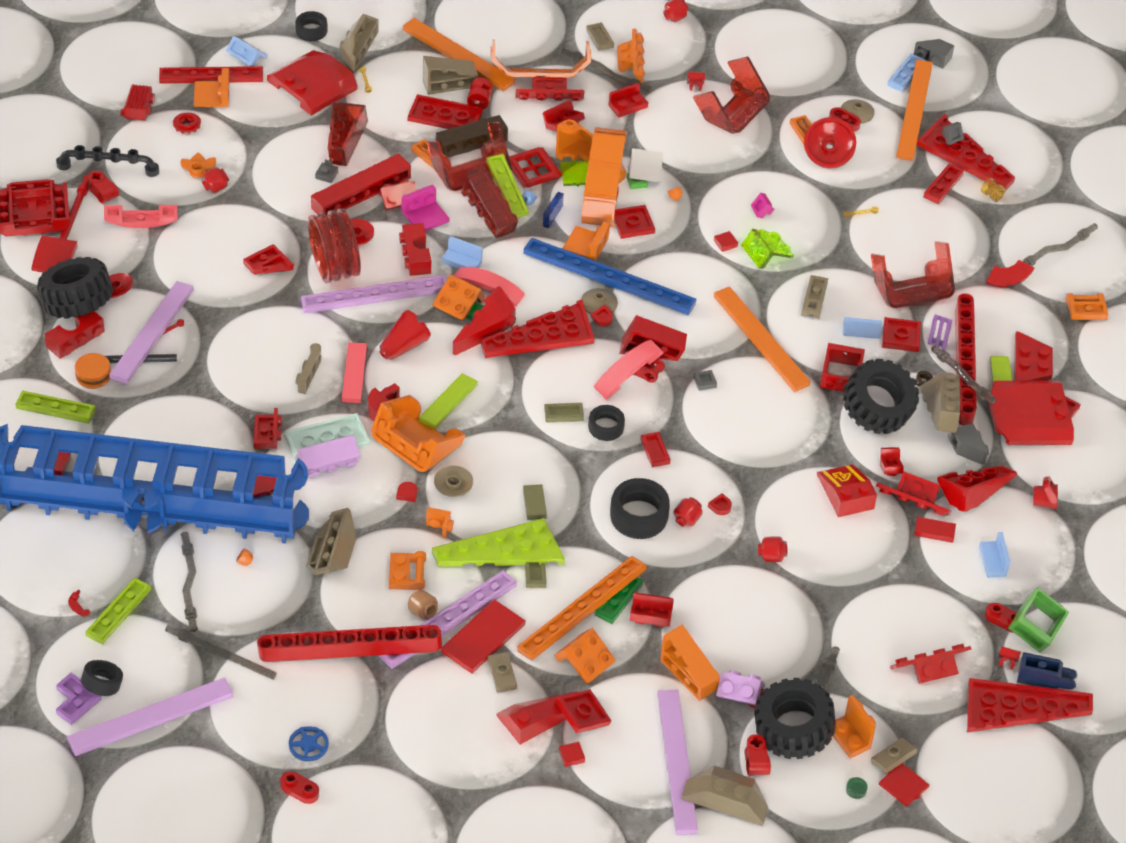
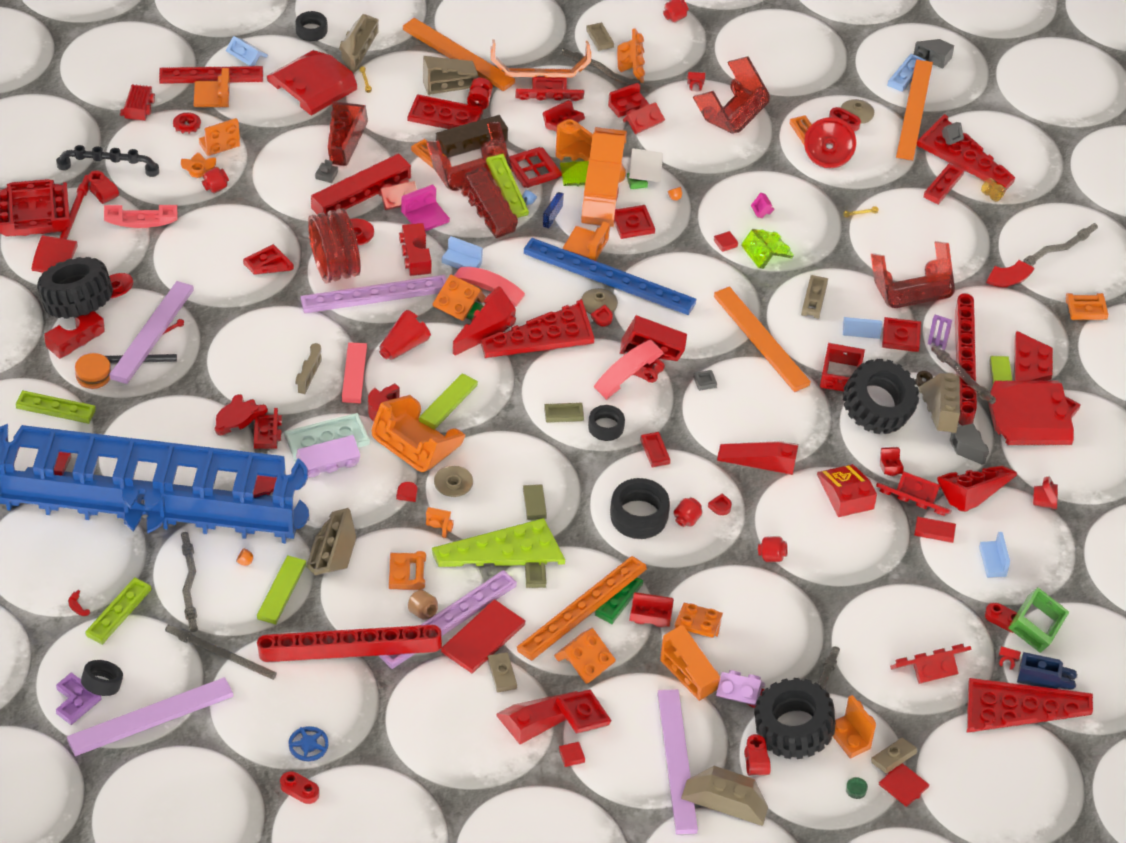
(220, 137): none -> orange bracket
(238, 414): none -> red tile
(281, 589): none -> lime tile
(644, 118): none -> bracket
(699, 620): none -> orange bracket
(767, 455): none -> red wedge

